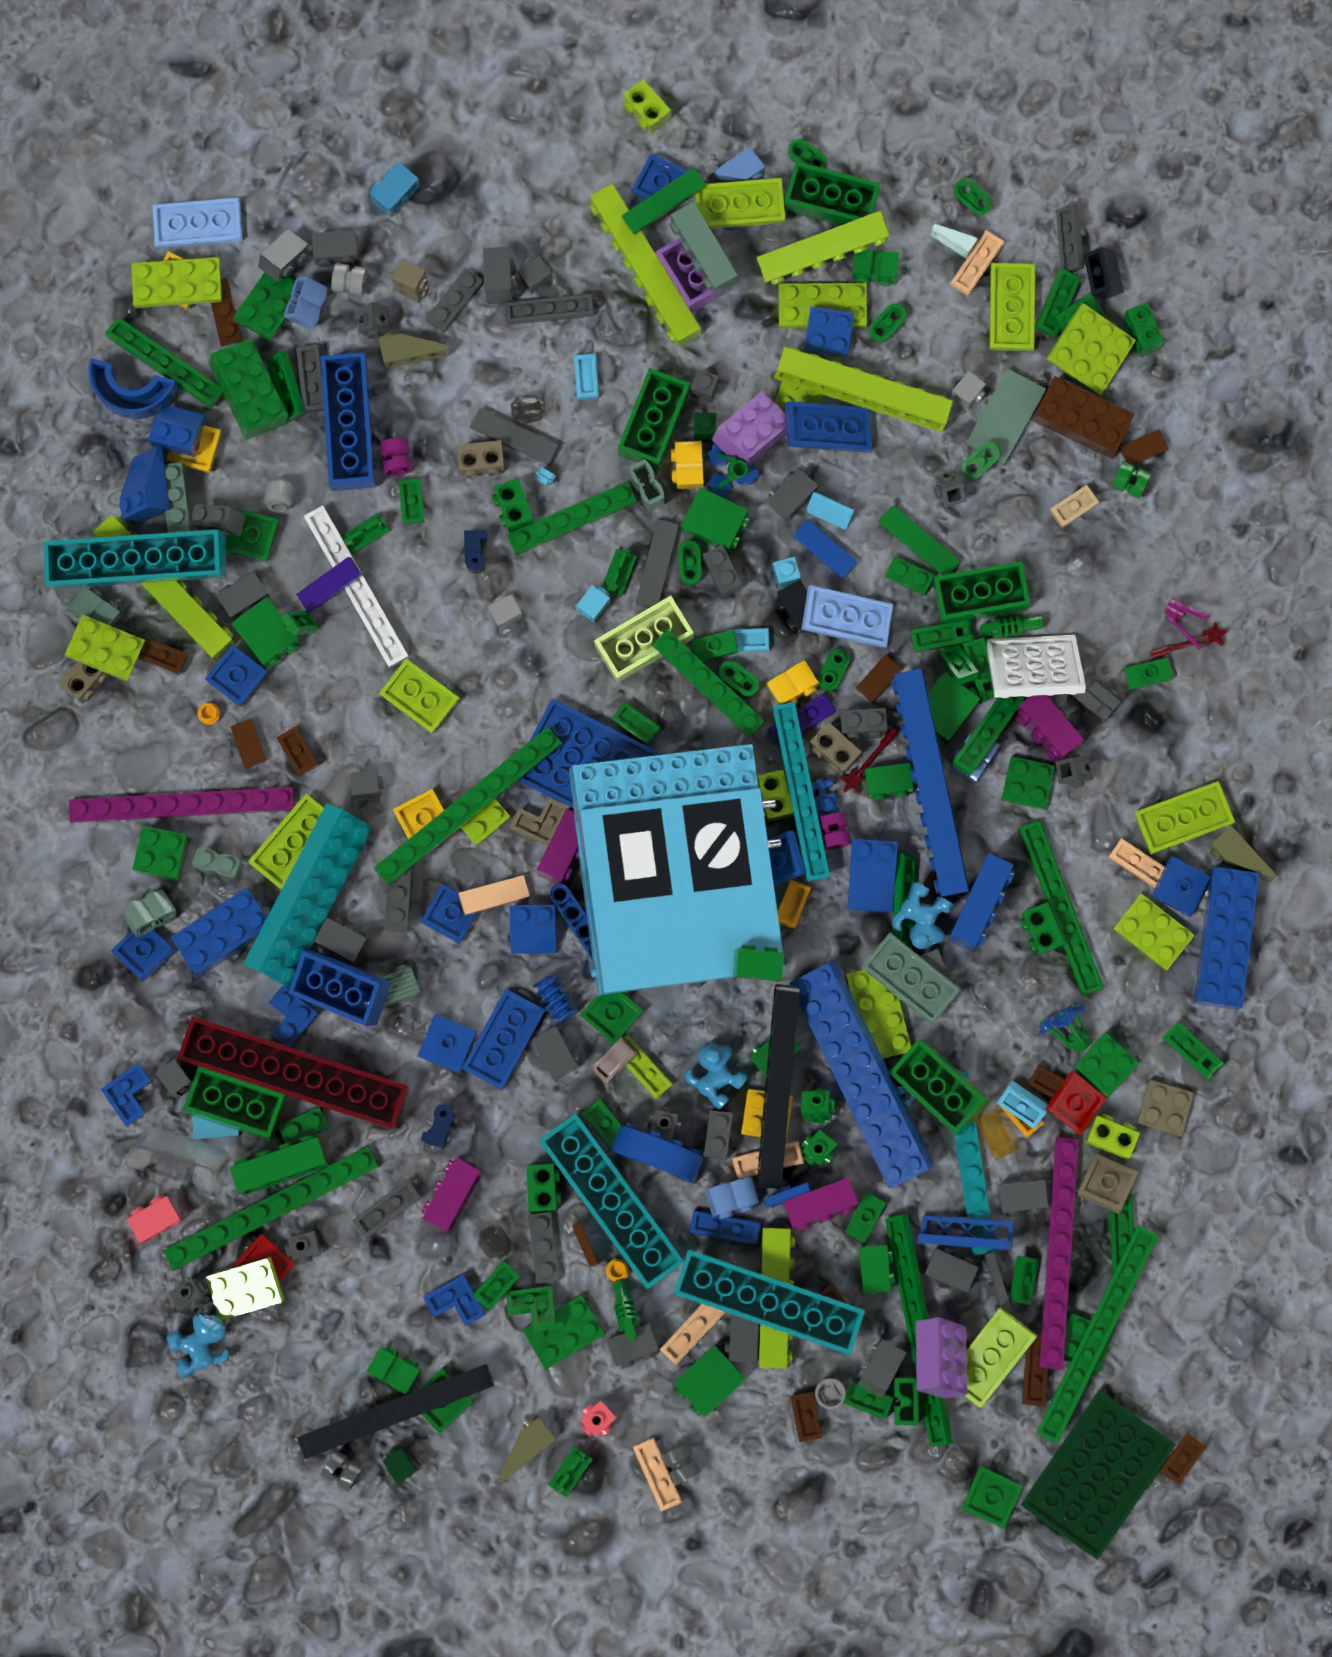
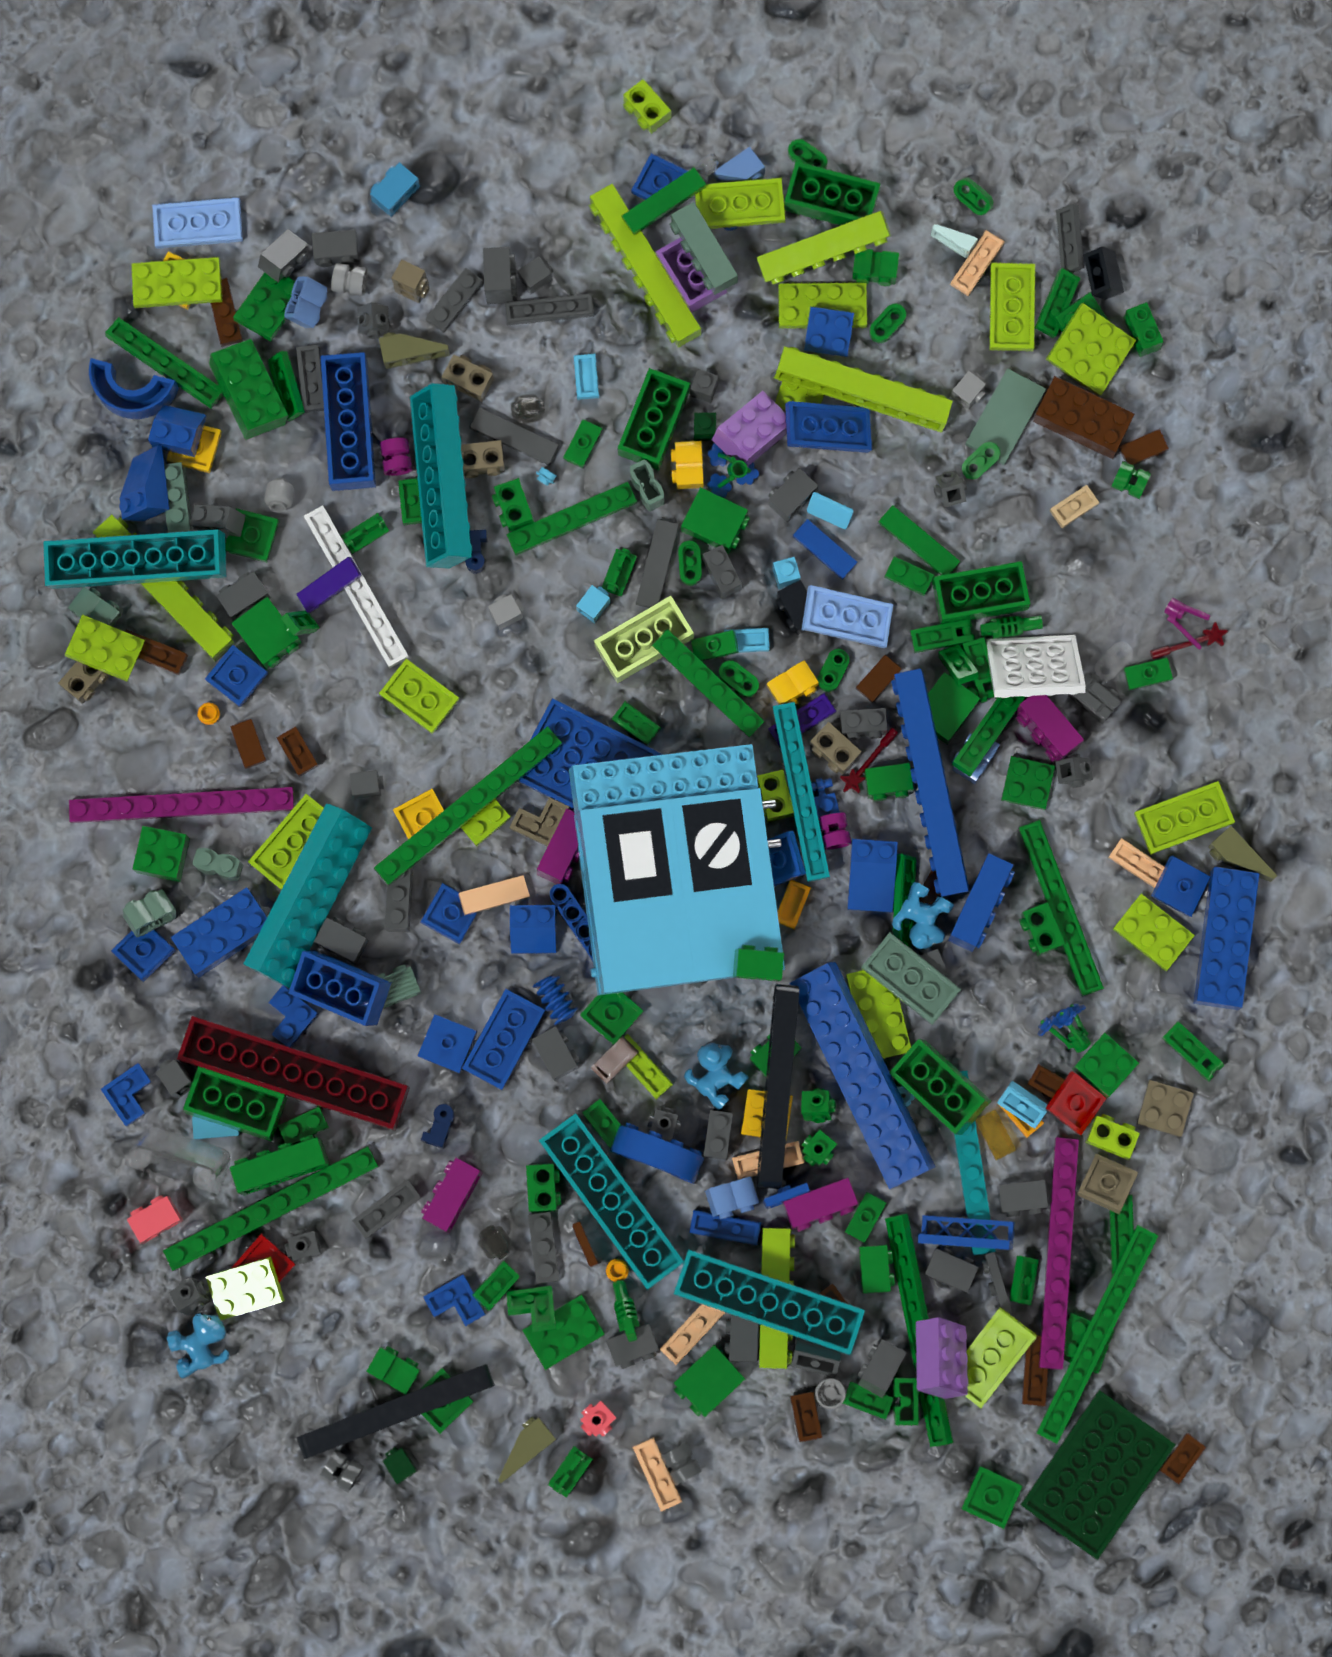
(440, 476): none -> teal brick
(464, 382): none -> dark tan brick
(582, 443): none -> green plate
(815, 1358): none -> dark grey brick

